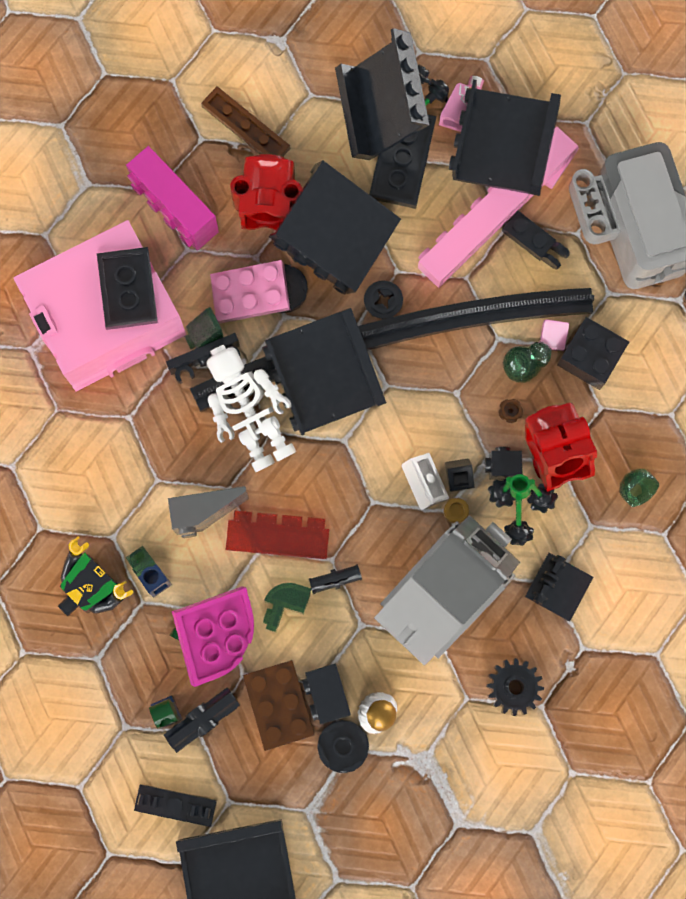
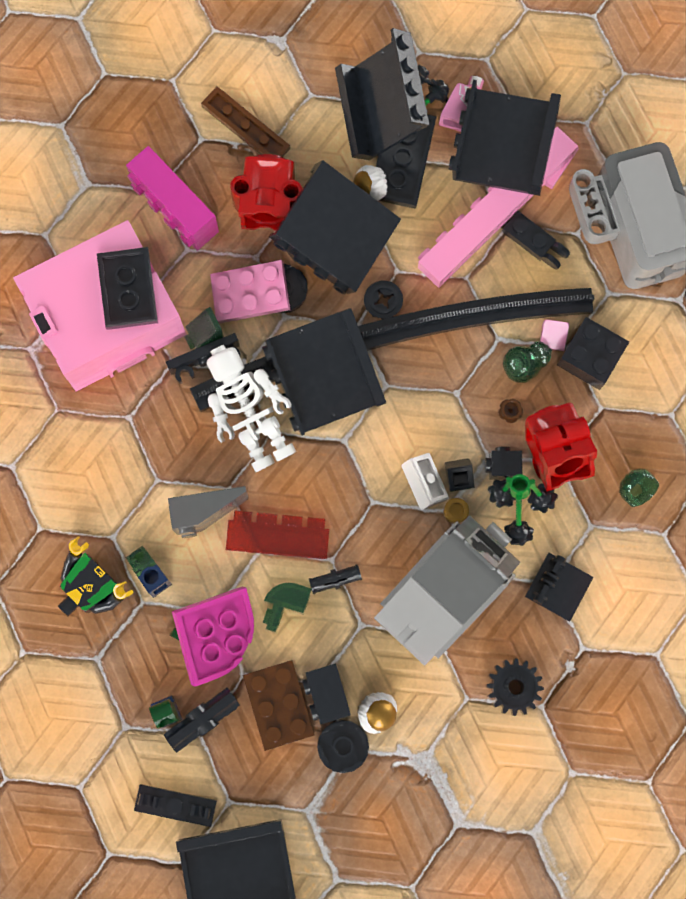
(372, 181): none -> white hair

